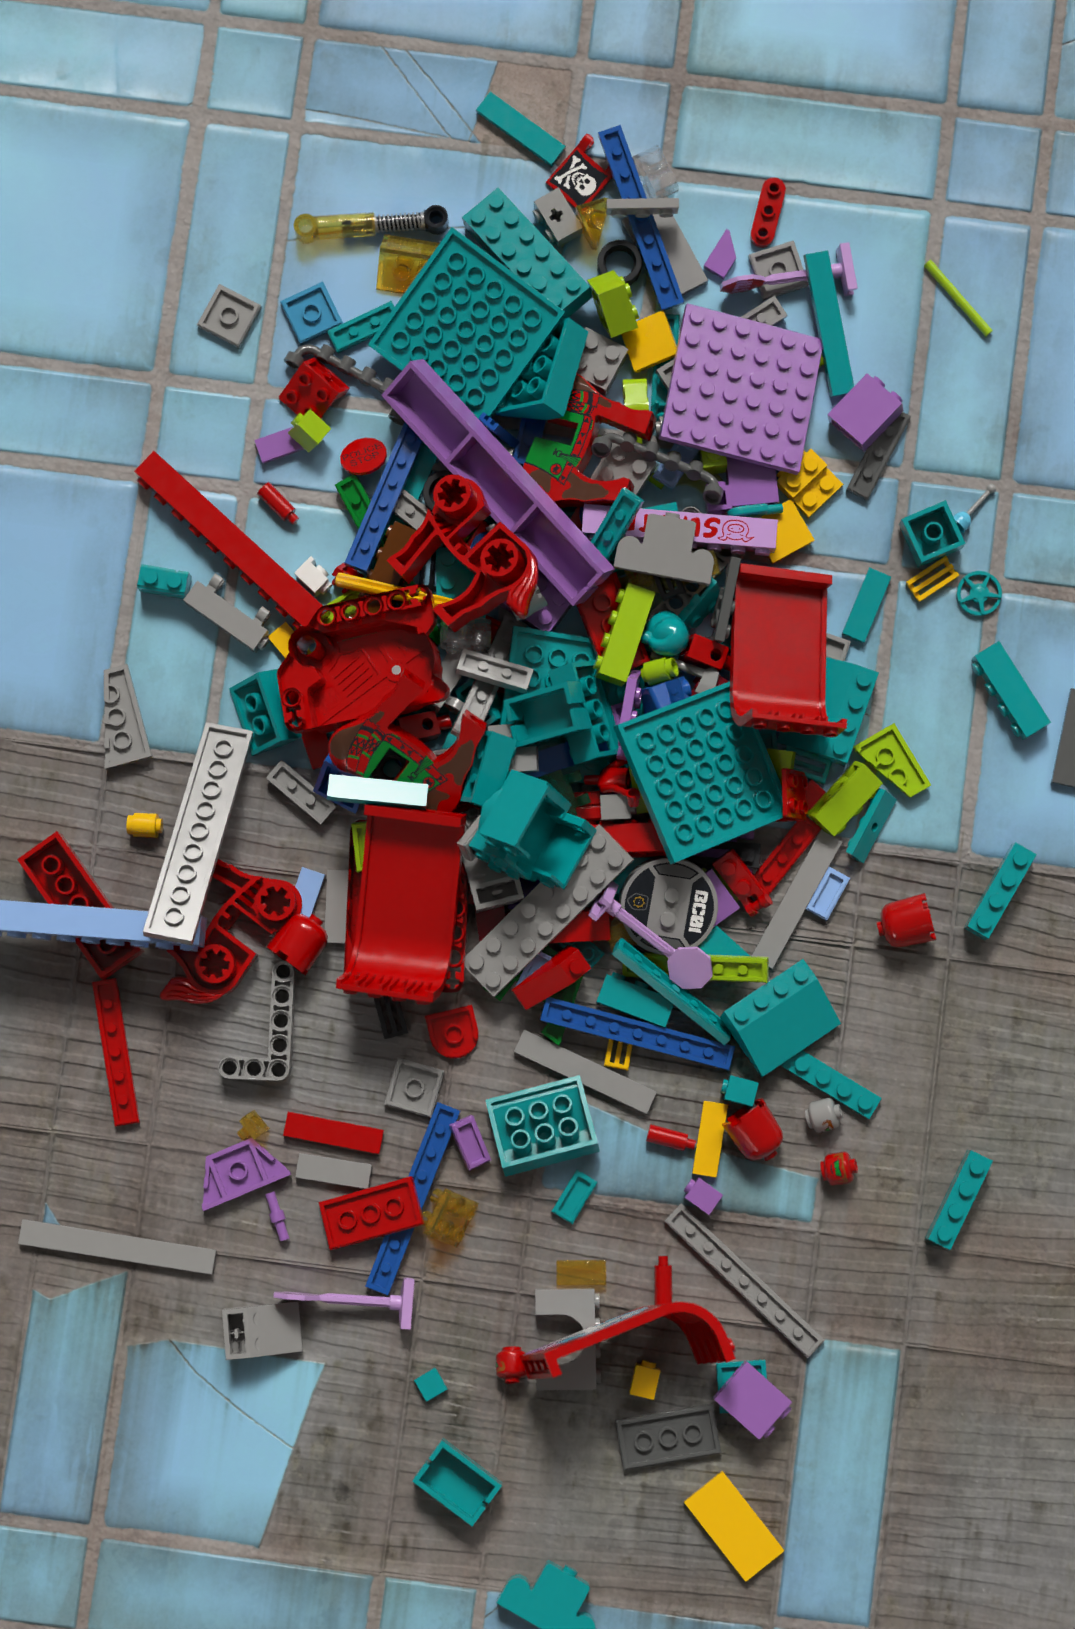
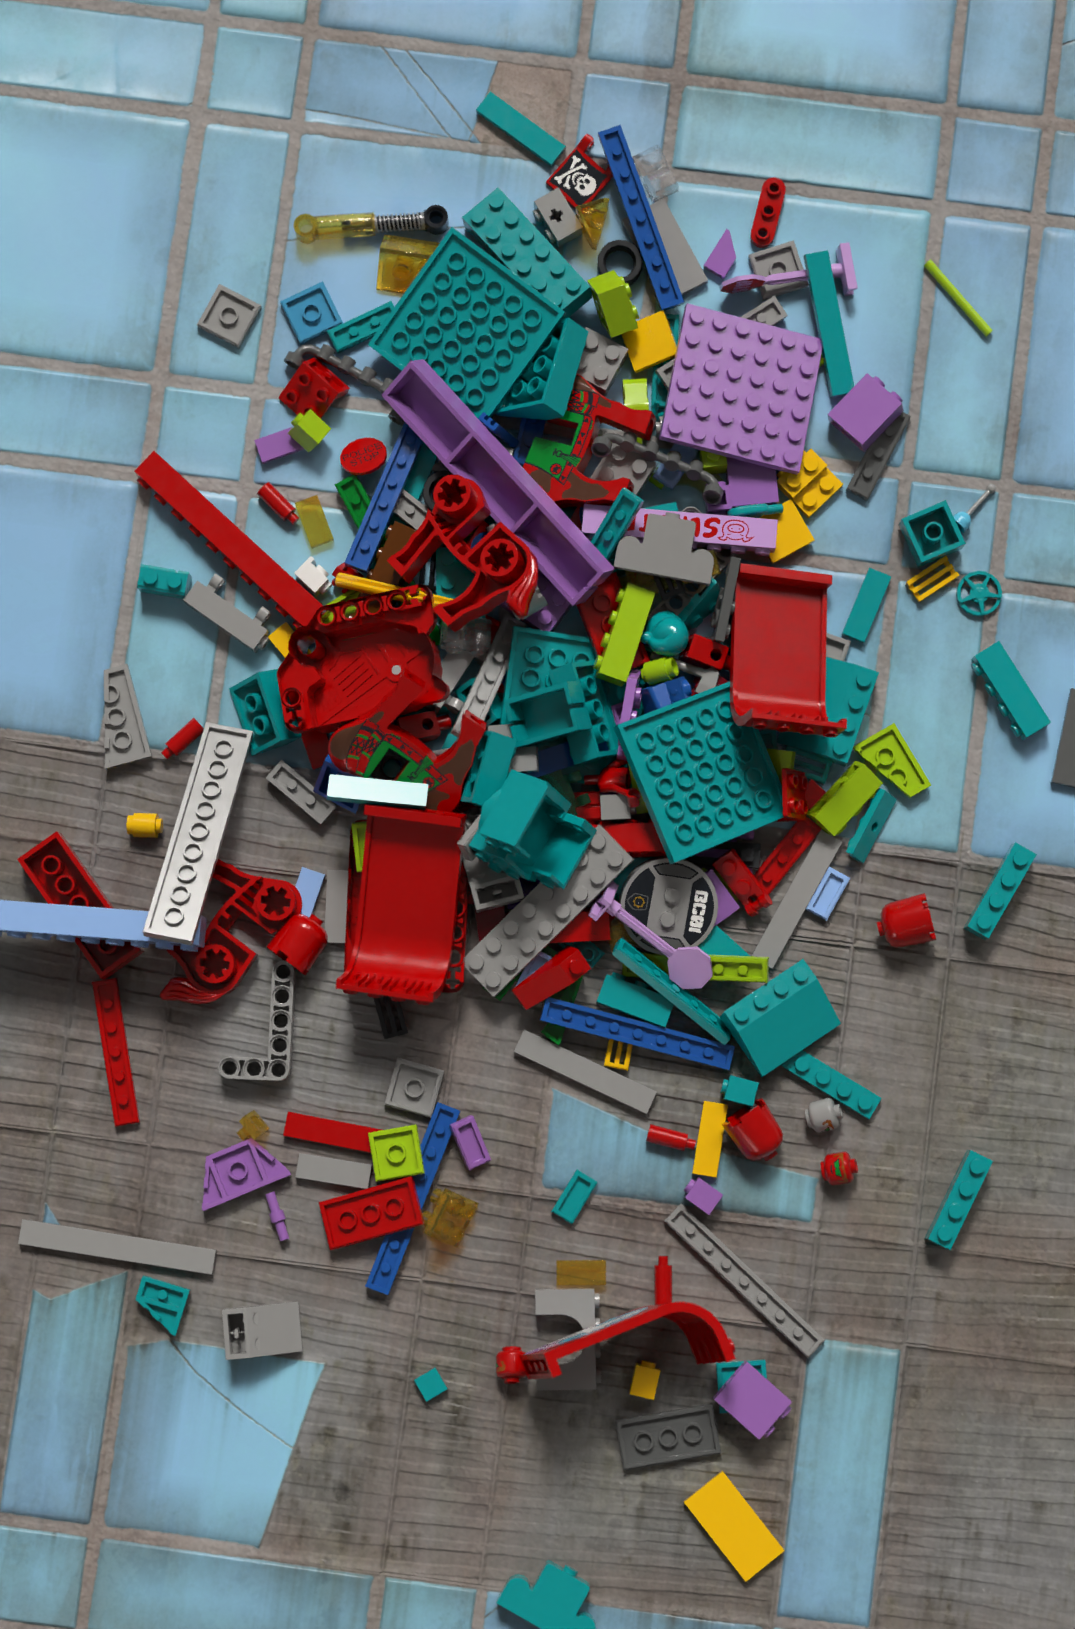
(163, 1301): none -> teal wing
(183, 738): none -> red cylinder
(314, 521): none -> clear yellow tile
(395, 1302): lavender piece -> none
(396, 1153): none -> lime tile
(453, 1031): red tile -> none
(457, 1482): teal piece -> none
(494, 671): light grey plate -> none
(542, 1125): teal slope -> none
(642, 207): light grey plate -> none

